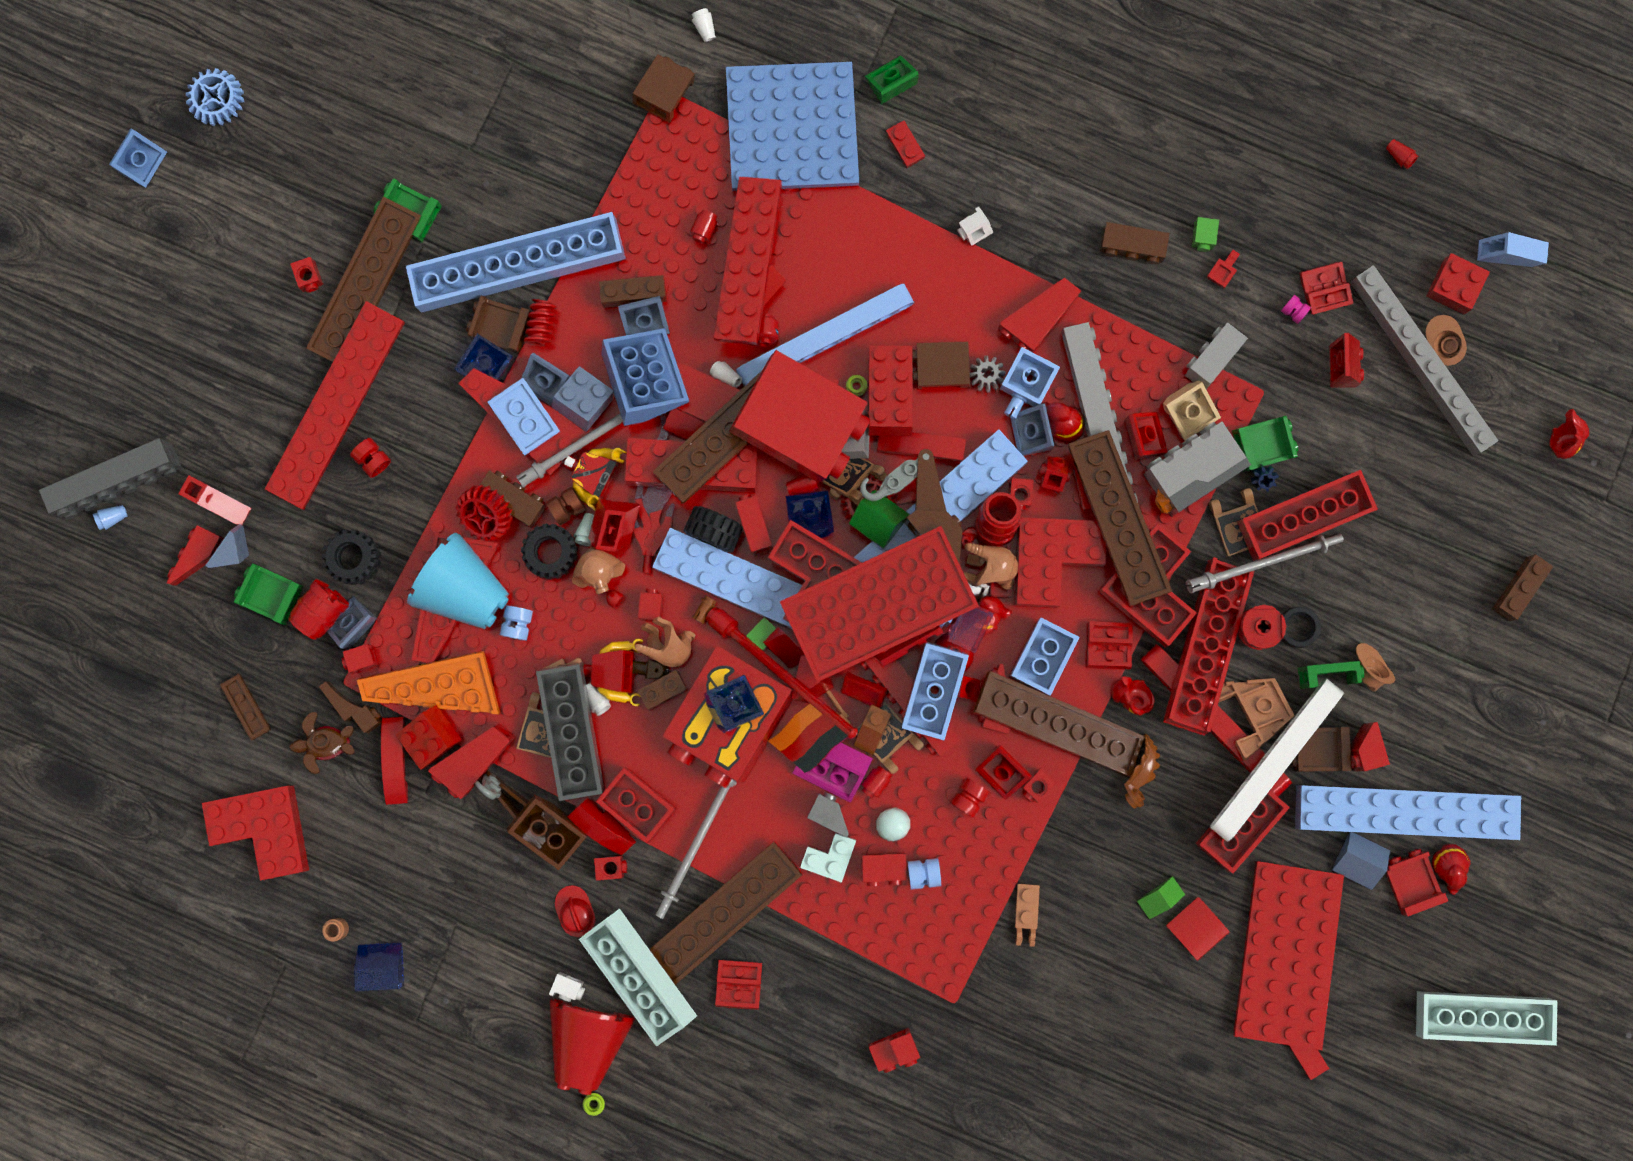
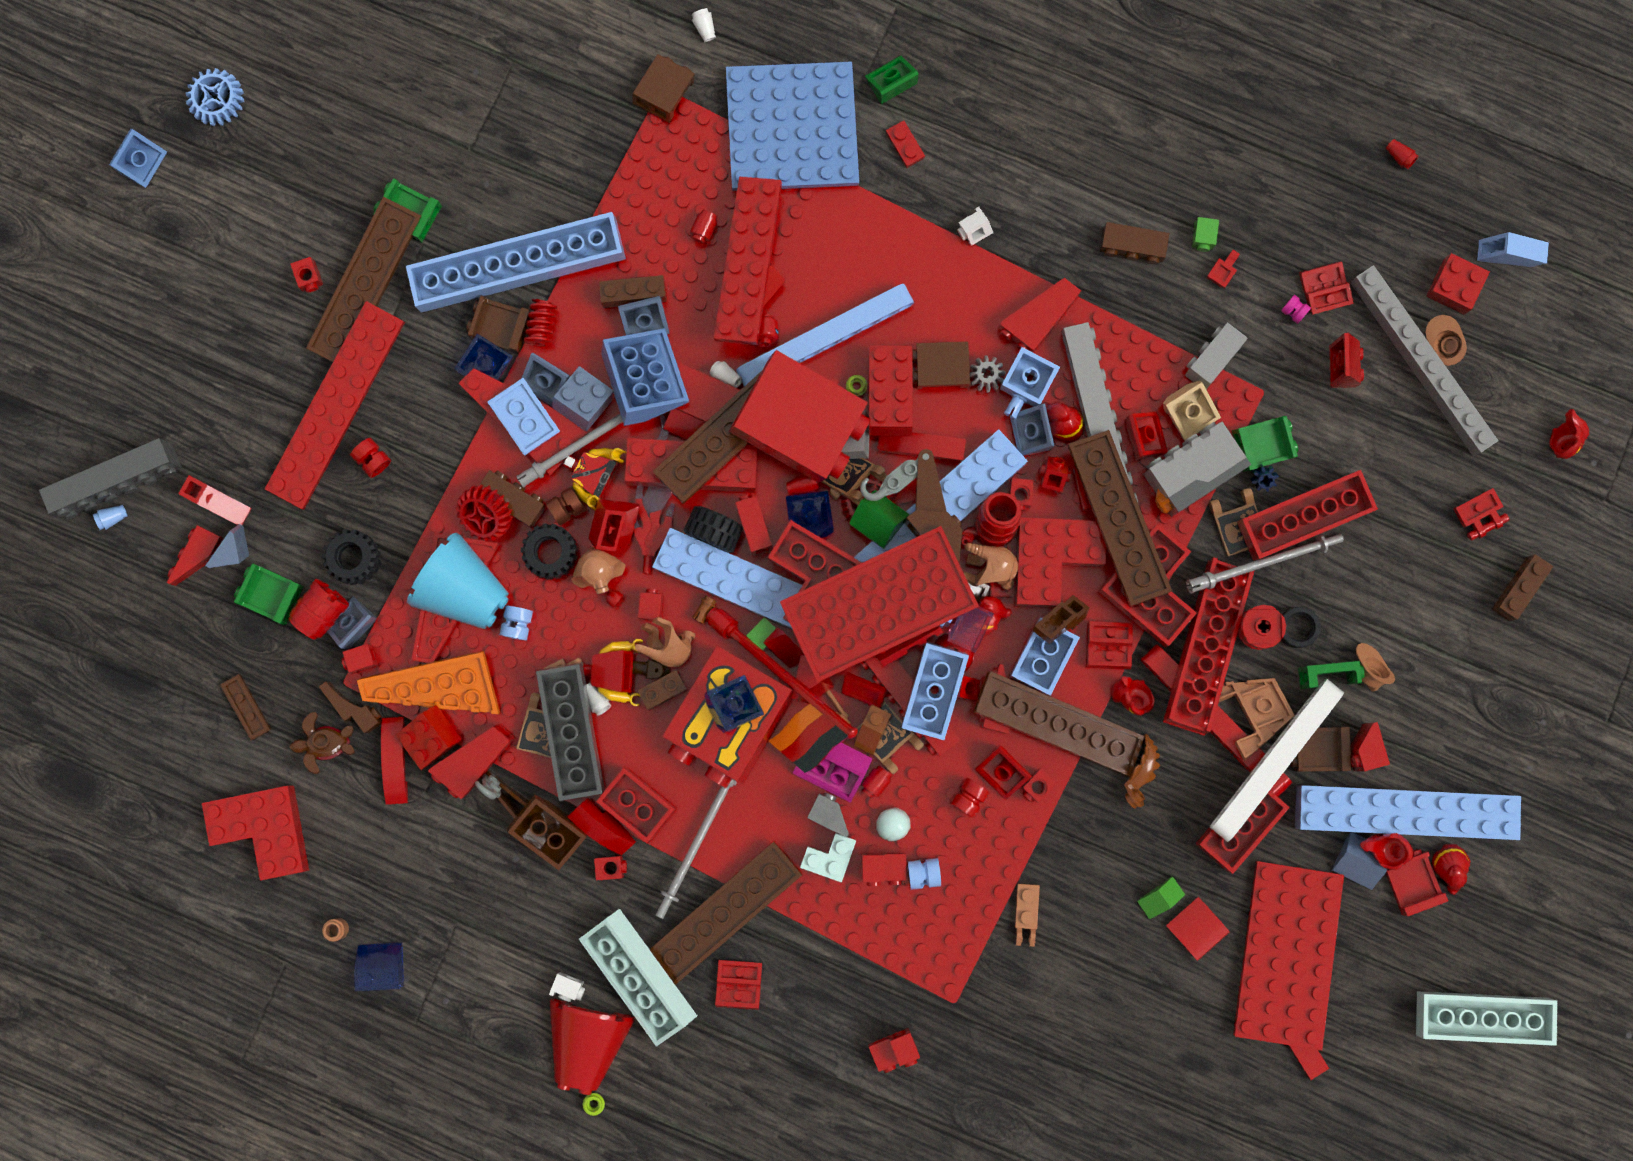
(574, 911): red piece -> none
(582, 533): light aqua cone -> none
(1061, 618): none -> reddish brown slope
(1389, 850): none -> red hair
(1478, 508): none -> red plate

